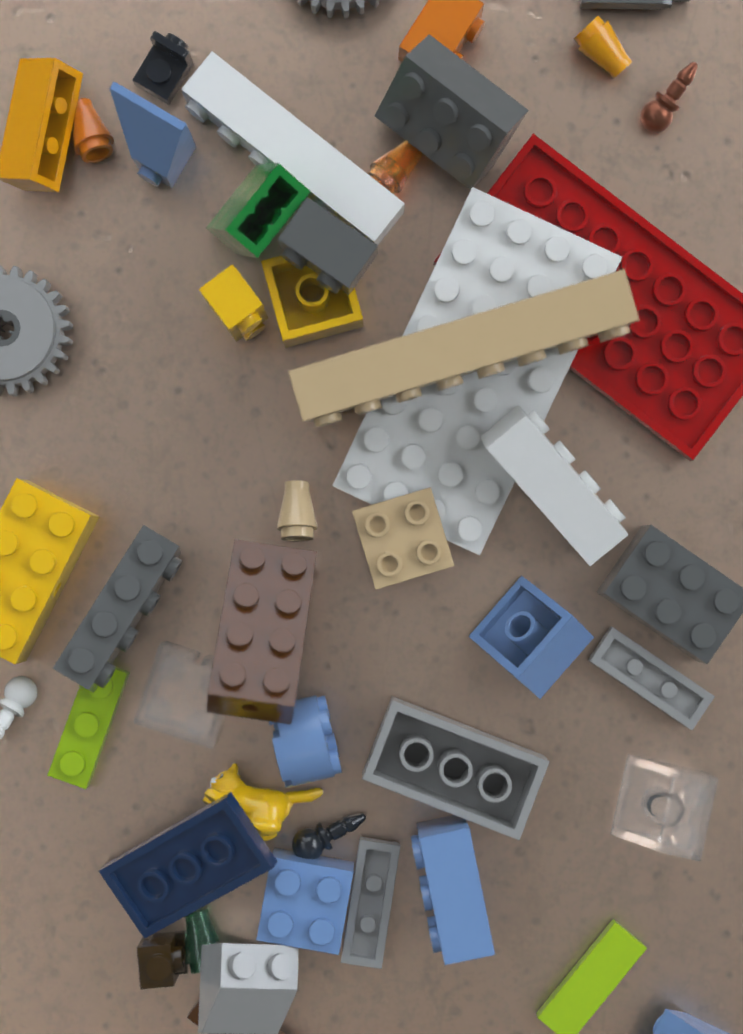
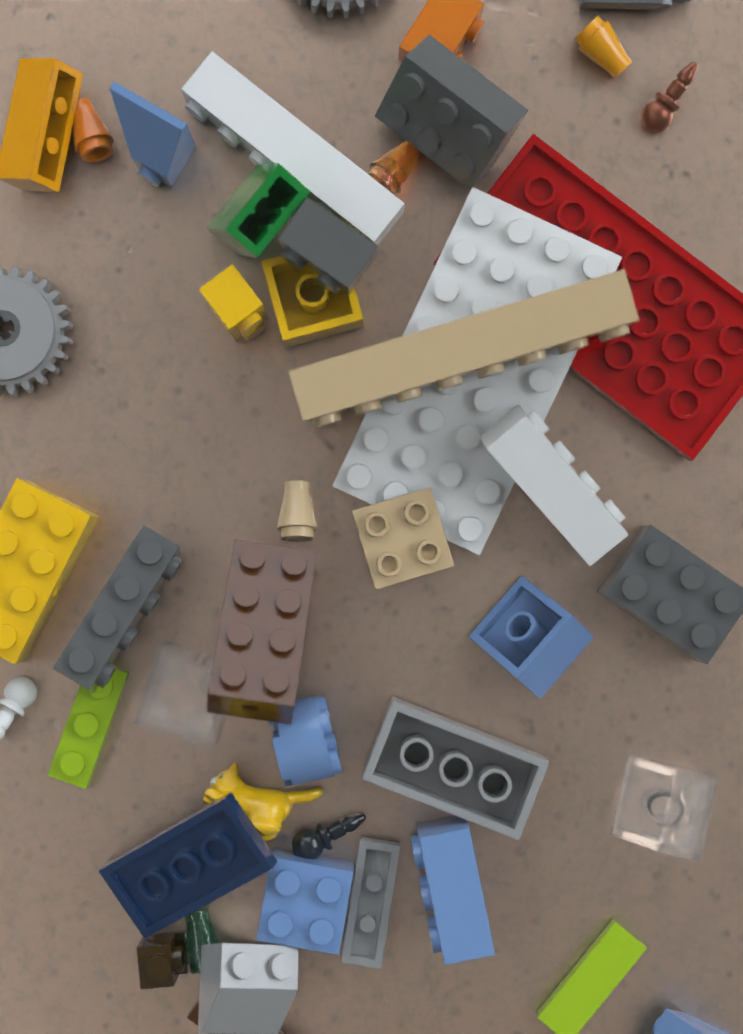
(164, 67): black bracket -> none
(651, 678): light grey plate -> none

